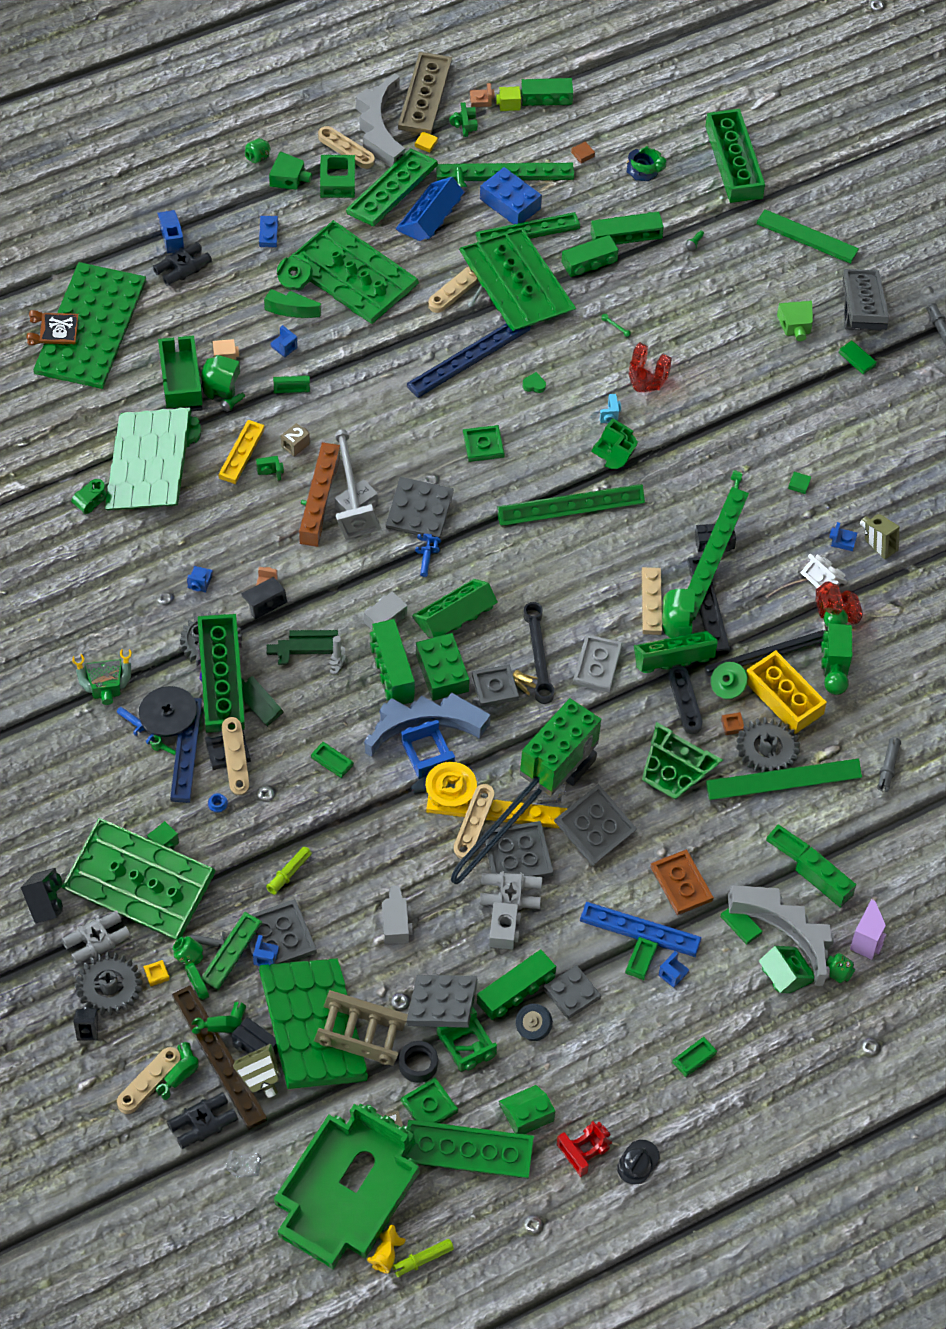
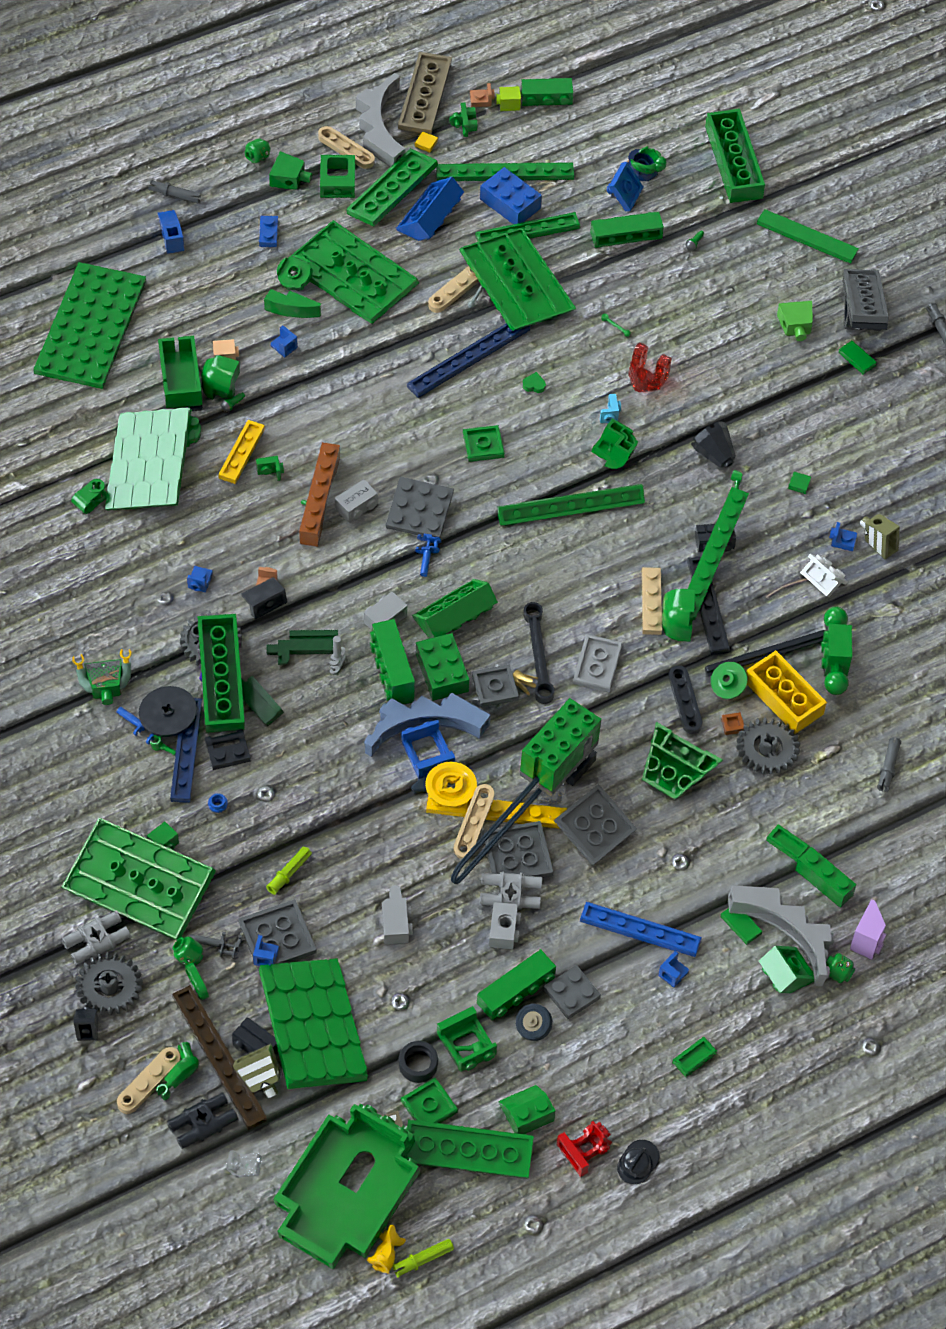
(41, 895): black brick -> none
(55, 328): flag -> none
(156, 973): yellow tile -> none
(167, 189): none -> dark grey pin
(182, 263): black pin -> none
(221, 1024): green arm -> none
(231, 950): green tile -> none
(235, 756): tan plate -> none
(291, 384): green tile -> none
(295, 439): dark tan brick -> none
(332, 759): green tile -> none
(359, 519): light grey tile -> none
(365, 1010): dark tan fence -> none
(442, 1001): dark grey plate -> none
(460, 180): green piece -> none
(583, 152): dark orange tile -> none
(589, 256): green brick -> none
(625, 186): none -> blue tile
(641, 958): green tile -> none
(675, 651): green slope -> none
(681, 882): dark orange plate -> none
(715, 445): none -> black cone
(783, 779): green tile -> none
(832, 601): clear red piece -> none

